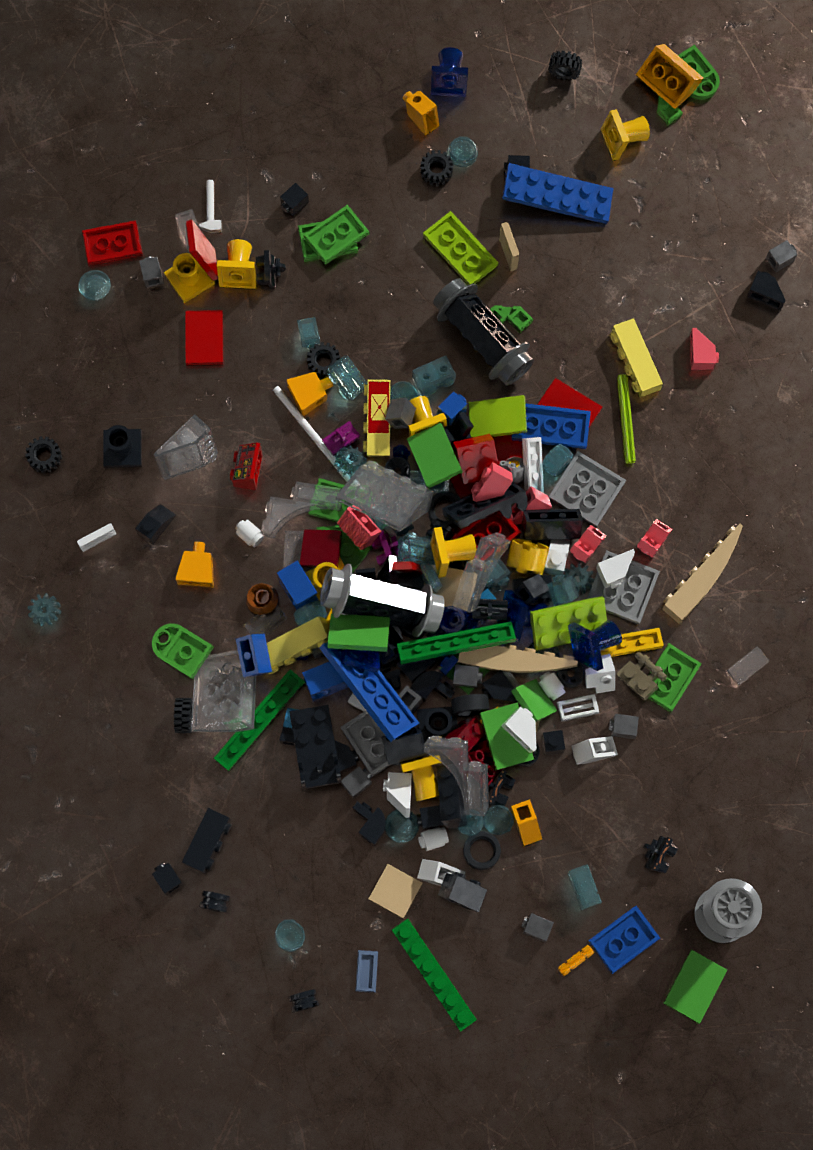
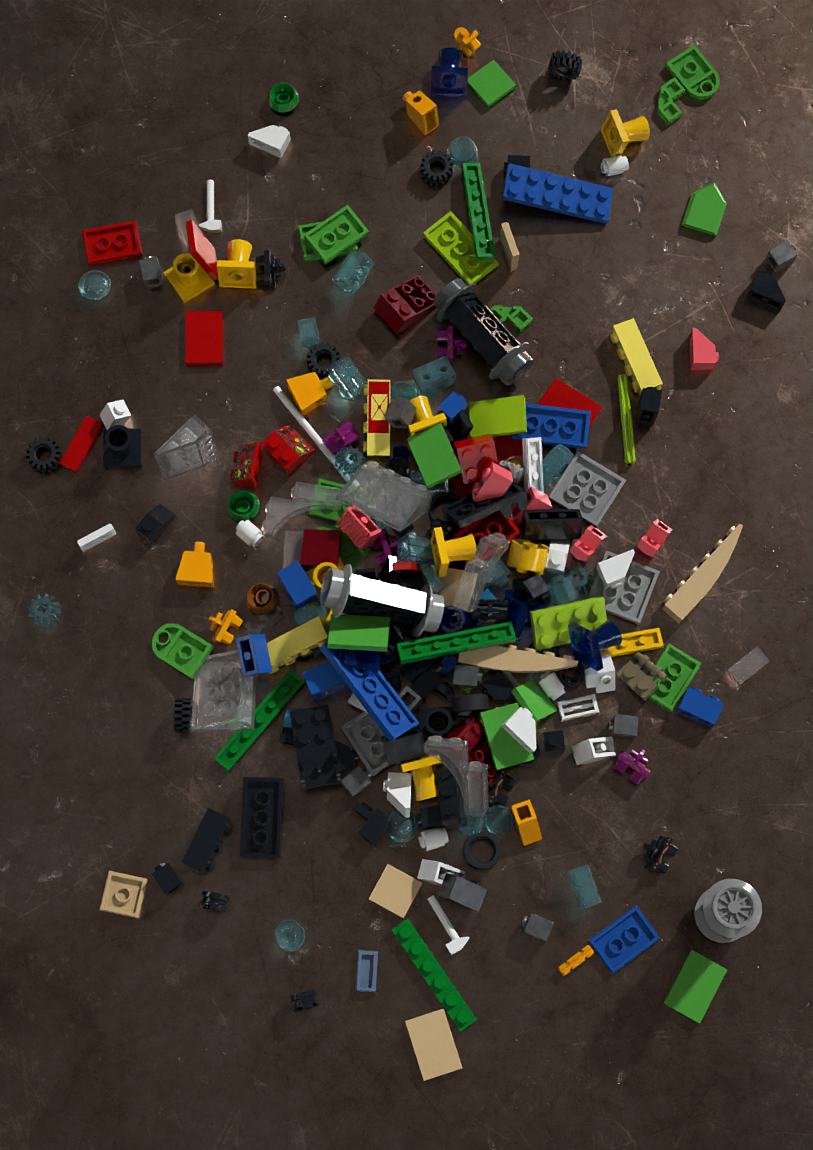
(81, 444): none -> red tile
(115, 414): none -> white brick
(123, 894): none -> tan tile
(221, 634): none -> light orange hips
(243, 505): none -> green hat
(261, 817): none -> black hinge
(270, 139): none -> white slope
(283, 97): none -> green hat
(287, 448): none -> red slope
(294, 199): black brick -> none
(353, 271): none -> clear light blue brick
(405, 304): none -> dark red slope
(433, 1044): none -> tan tile
(447, 336): none -> magenta hips
(457, 943): none -> white piece
(468, 43): none -> light orange hips
(478, 212): none -> green plate
(491, 83): none -> bright green tile
(614, 165): none -> white brick
(625, 760): none -> magenta hips
(648, 405): none -> black brick
(669, 75): light orange slope -> none
(700, 707): none -> blue brick
(705, 210): none -> bright green tile

